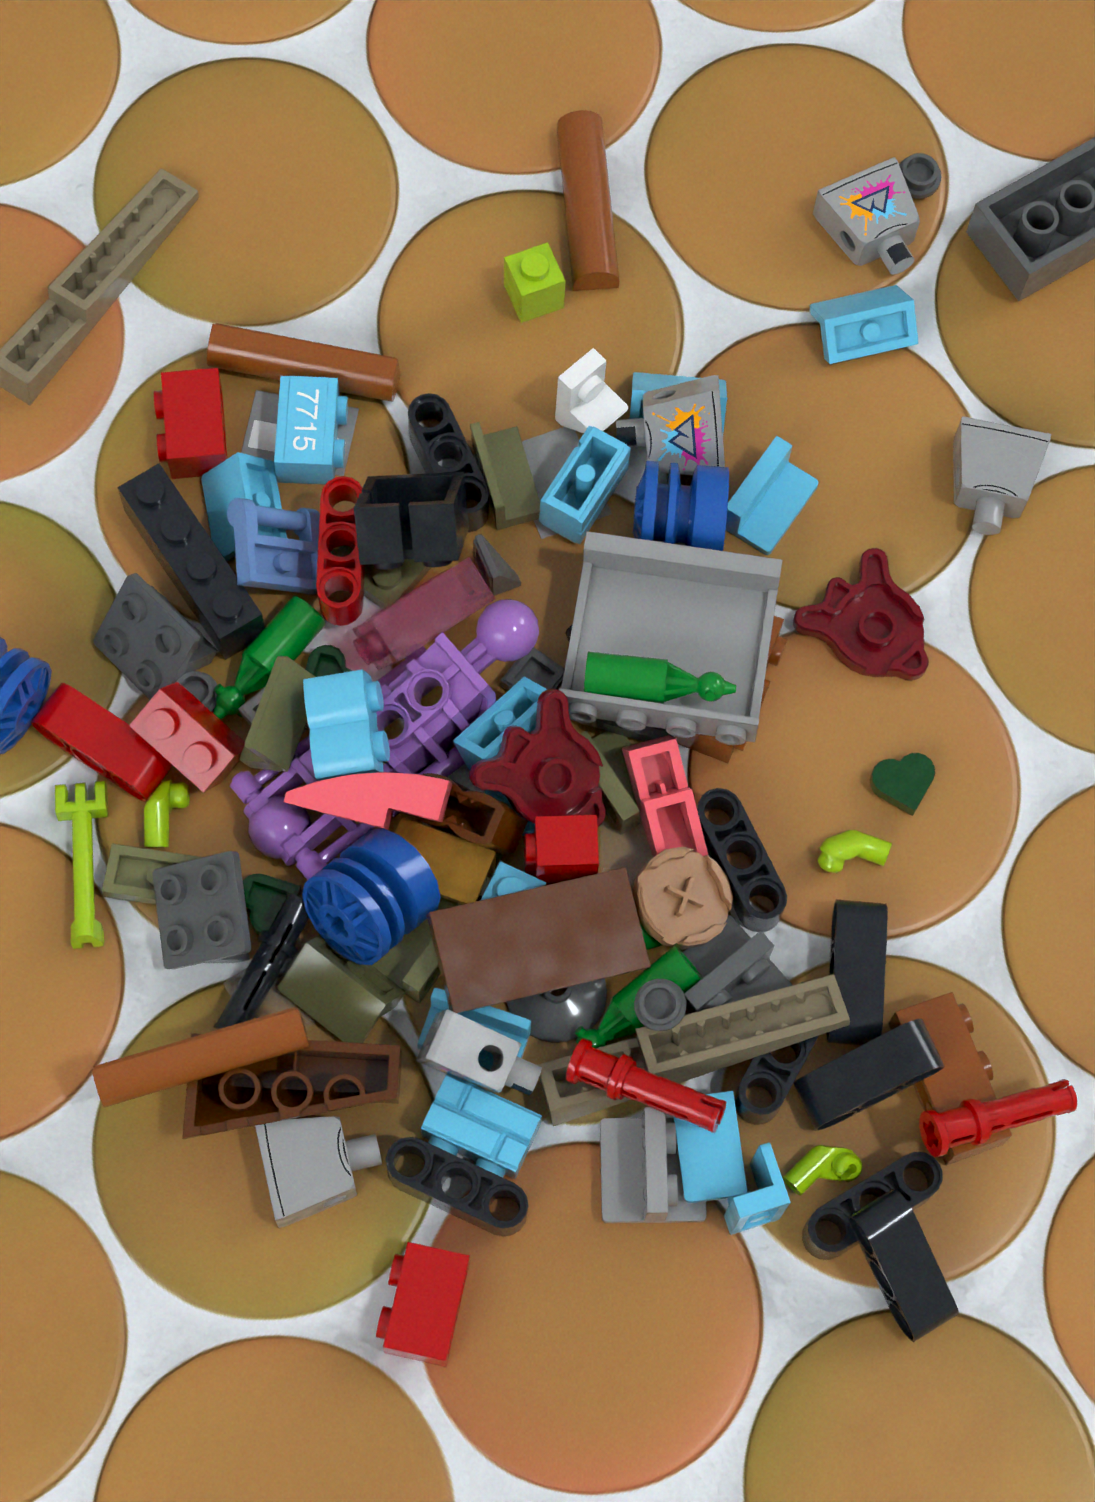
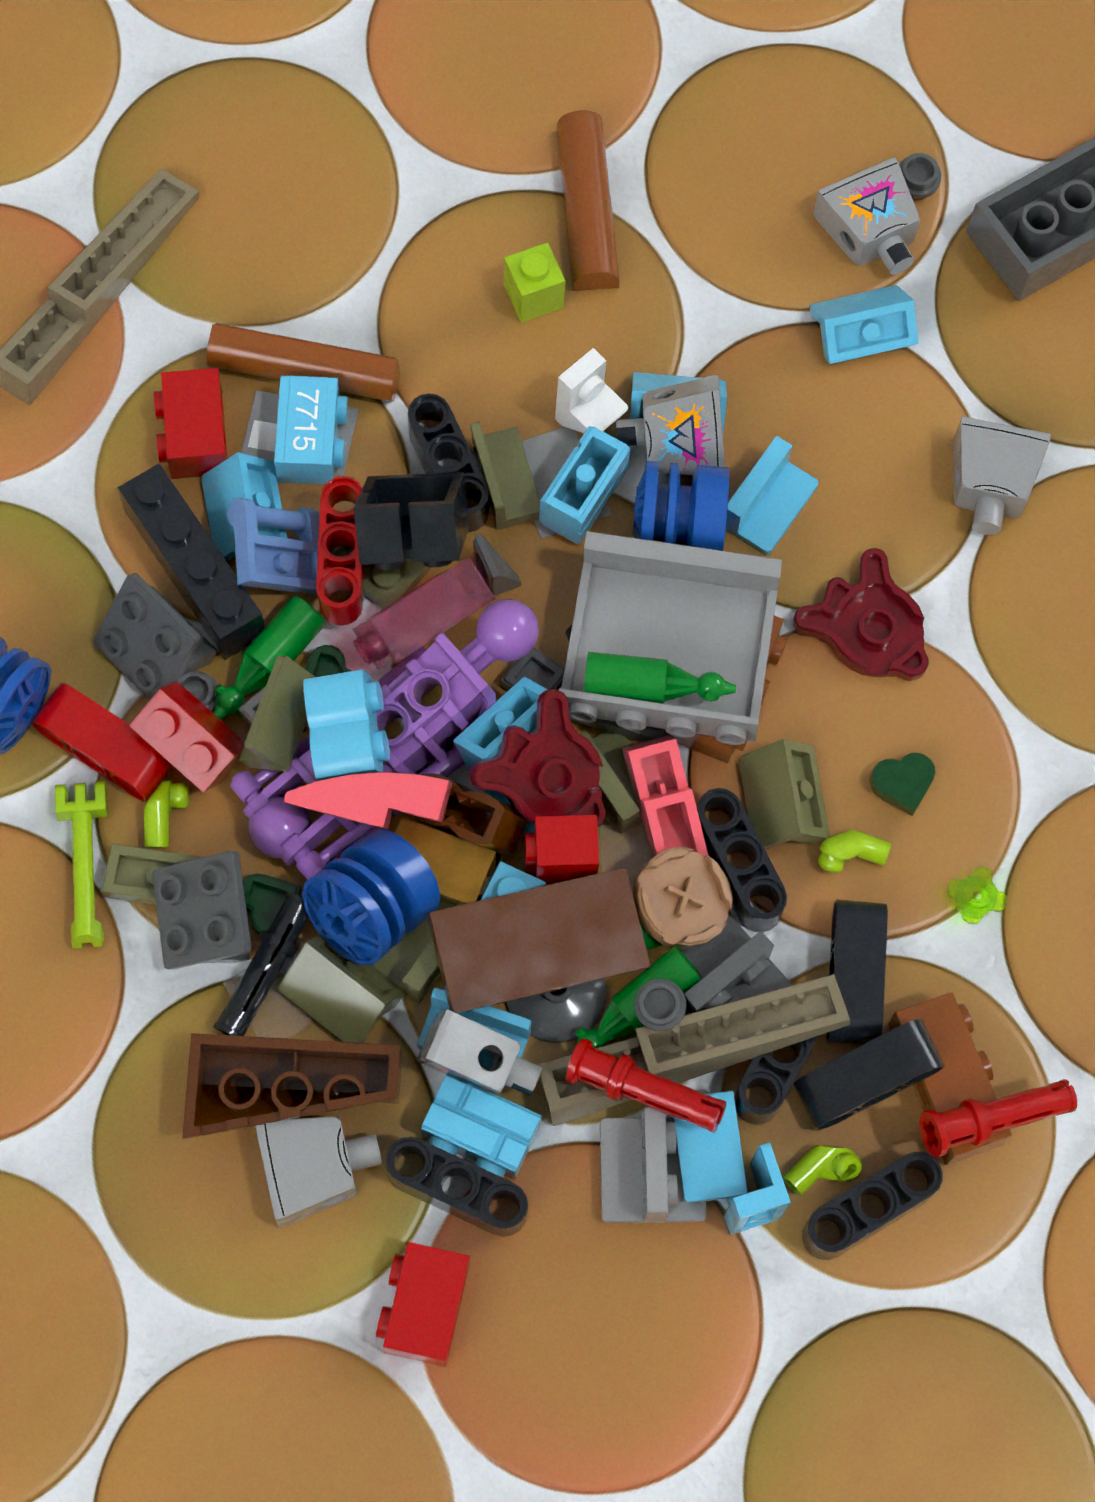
(200, 1056): dark orange brick -> none
(784, 793): none -> olive panel
(903, 1265): black beam -> none
(975, 909): none -> clear neon green plate

